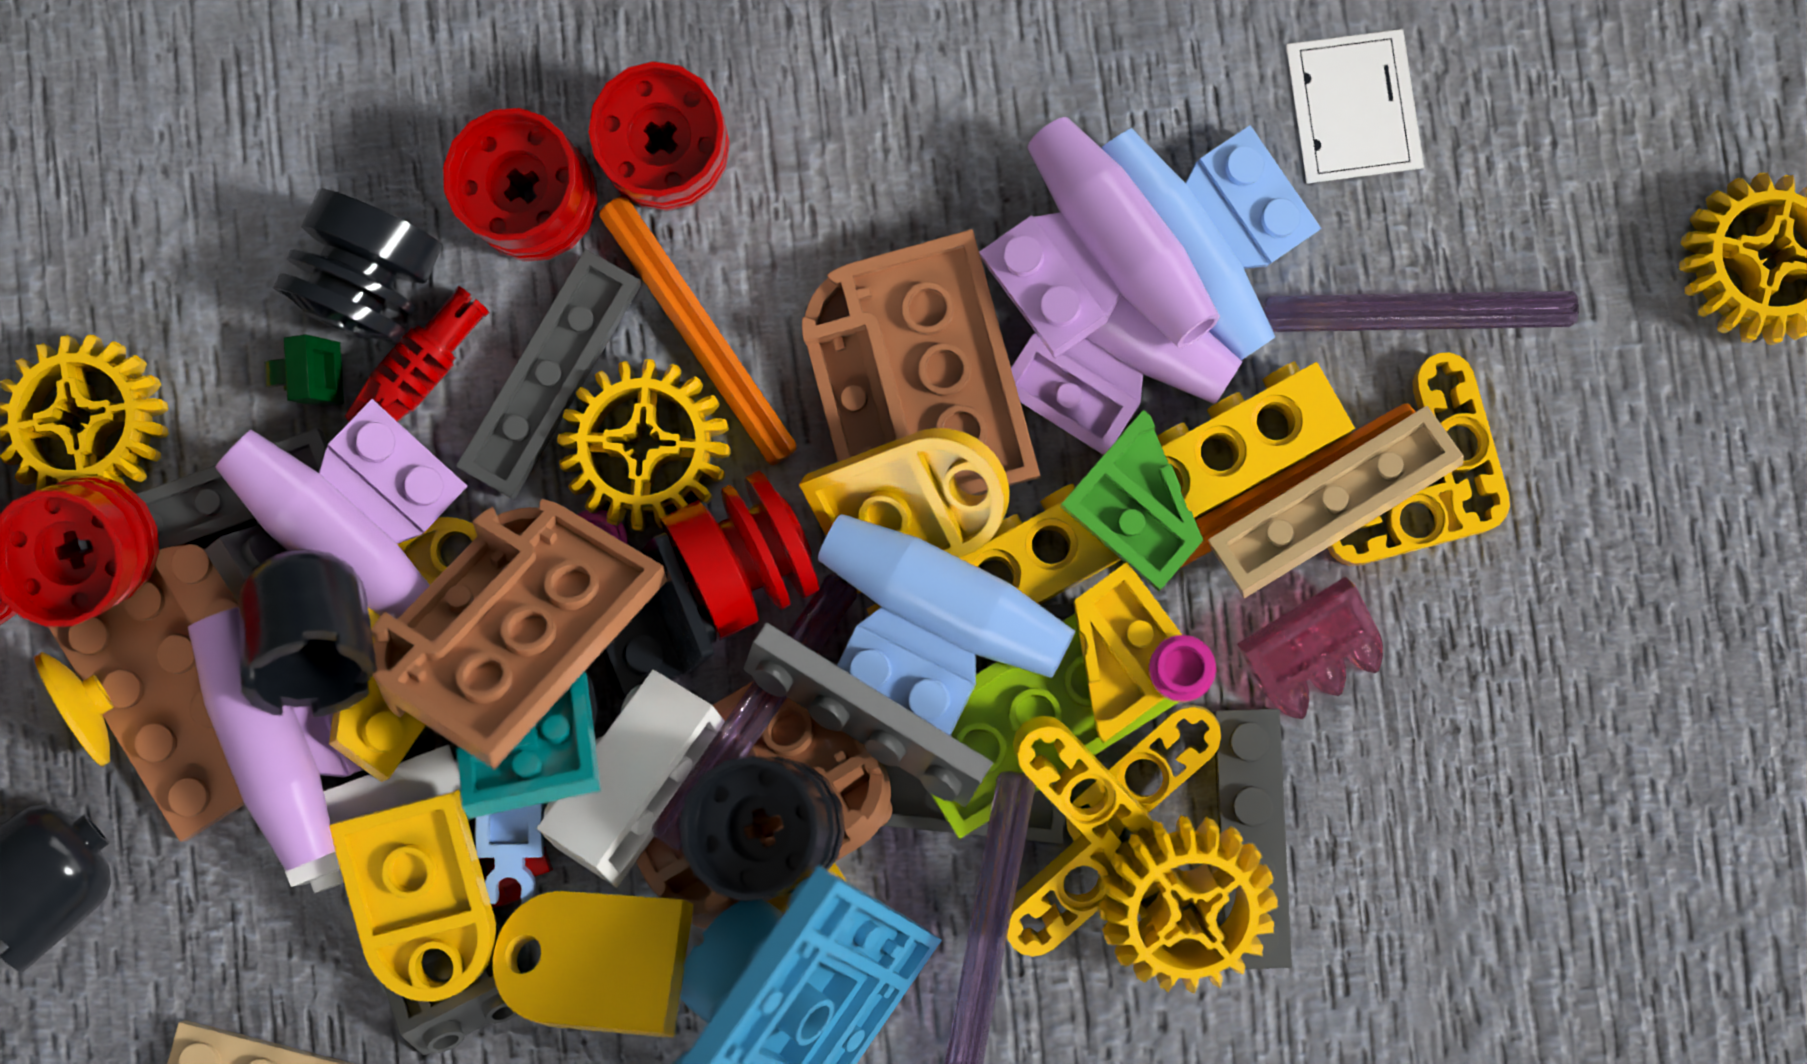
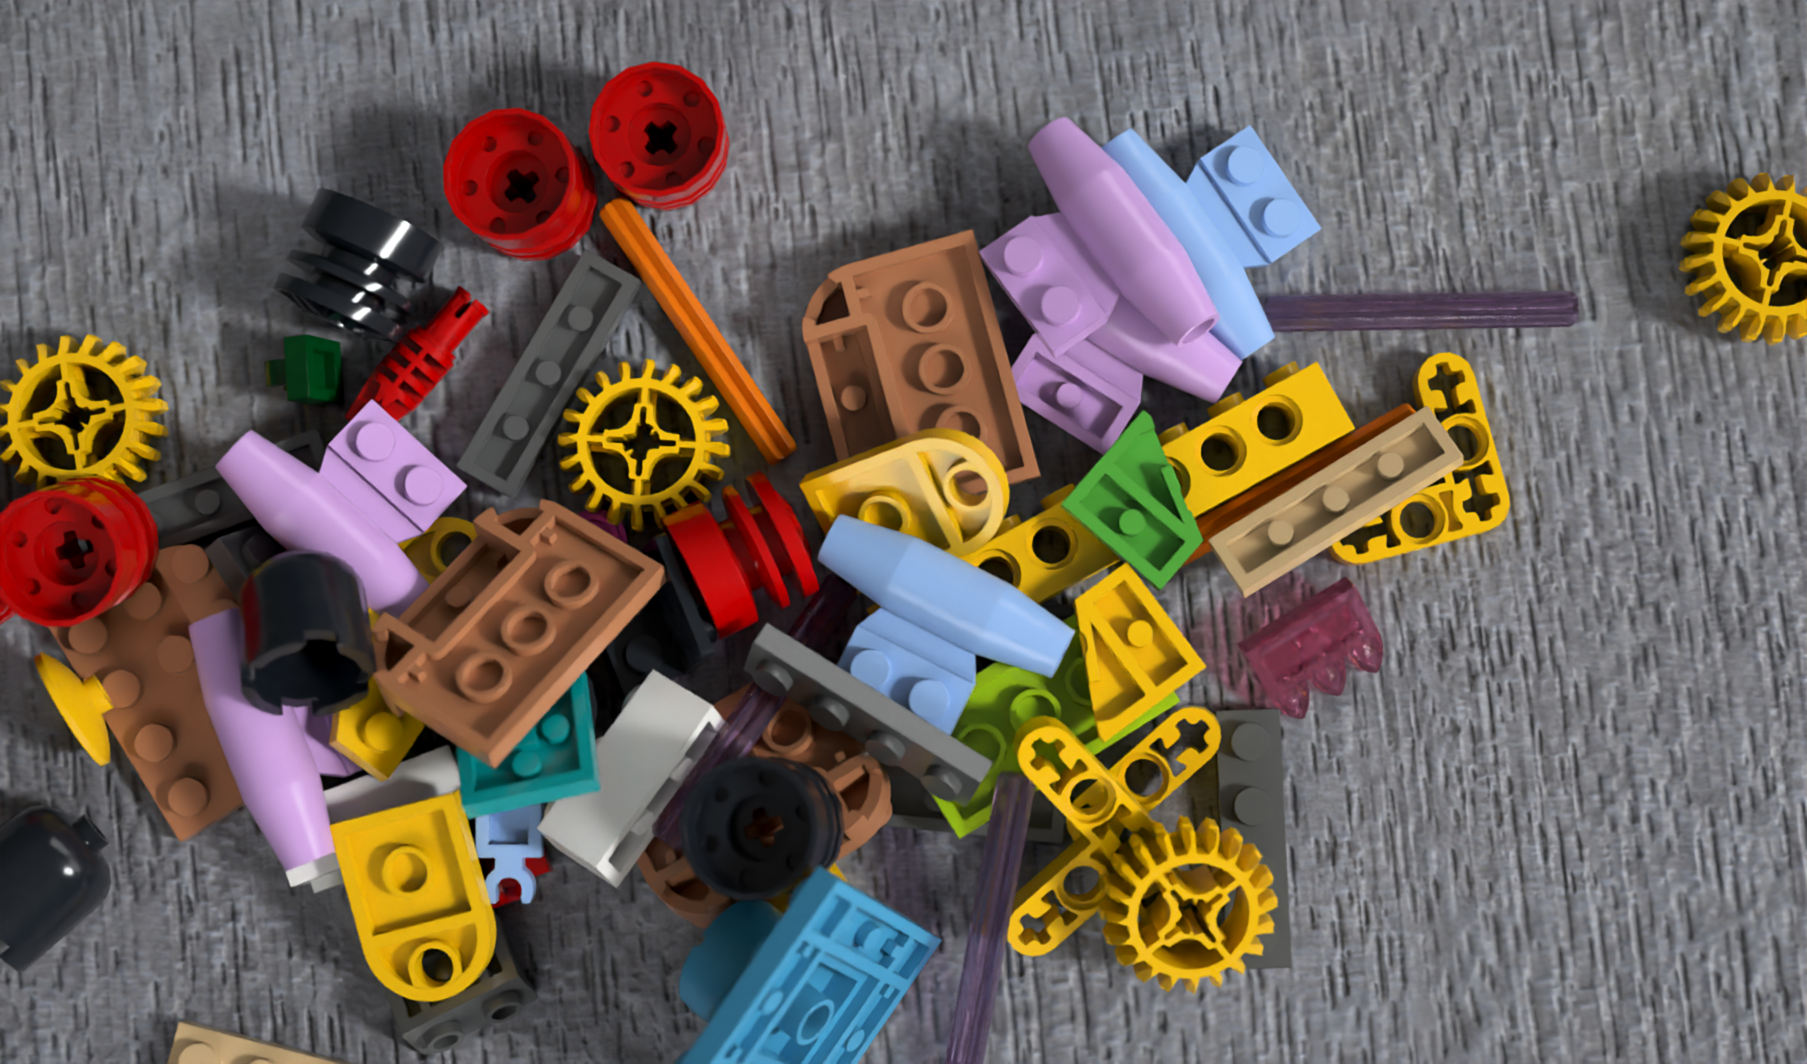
(601, 962): yellow tile -> none
(1182, 668): dark pink plate -> none
(1355, 106): white sticker -> none

